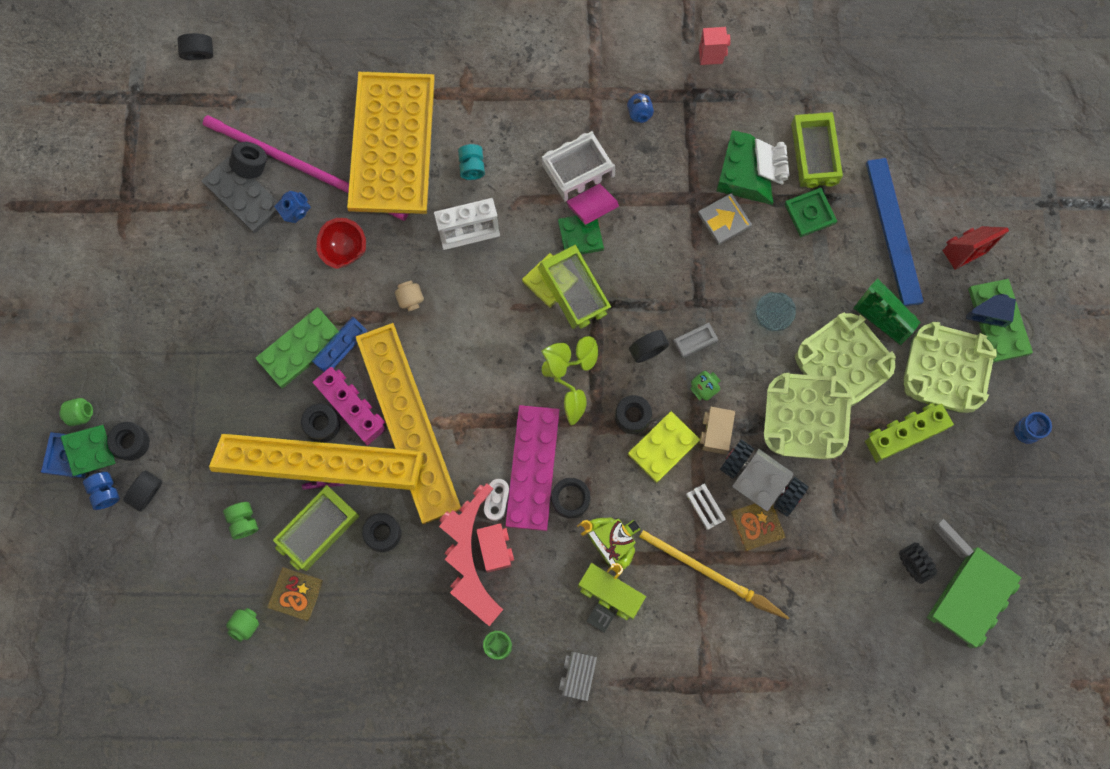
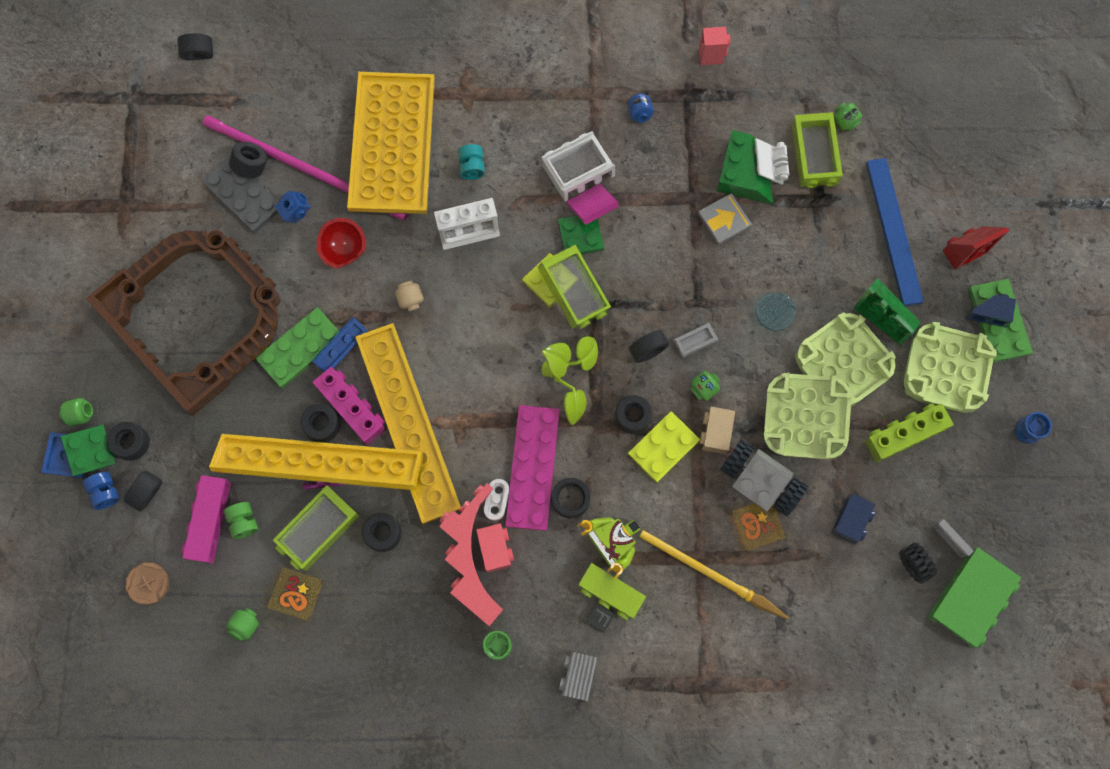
(147, 583): none -> medium nougat tile
(190, 388): none -> reddish brown arch
(206, 519): none -> dark pink brick
(712, 502): white tile -> none
(810, 212): green plate -> none
(847, 116): none -> bright green head
(854, 518): none -> dark blue brick

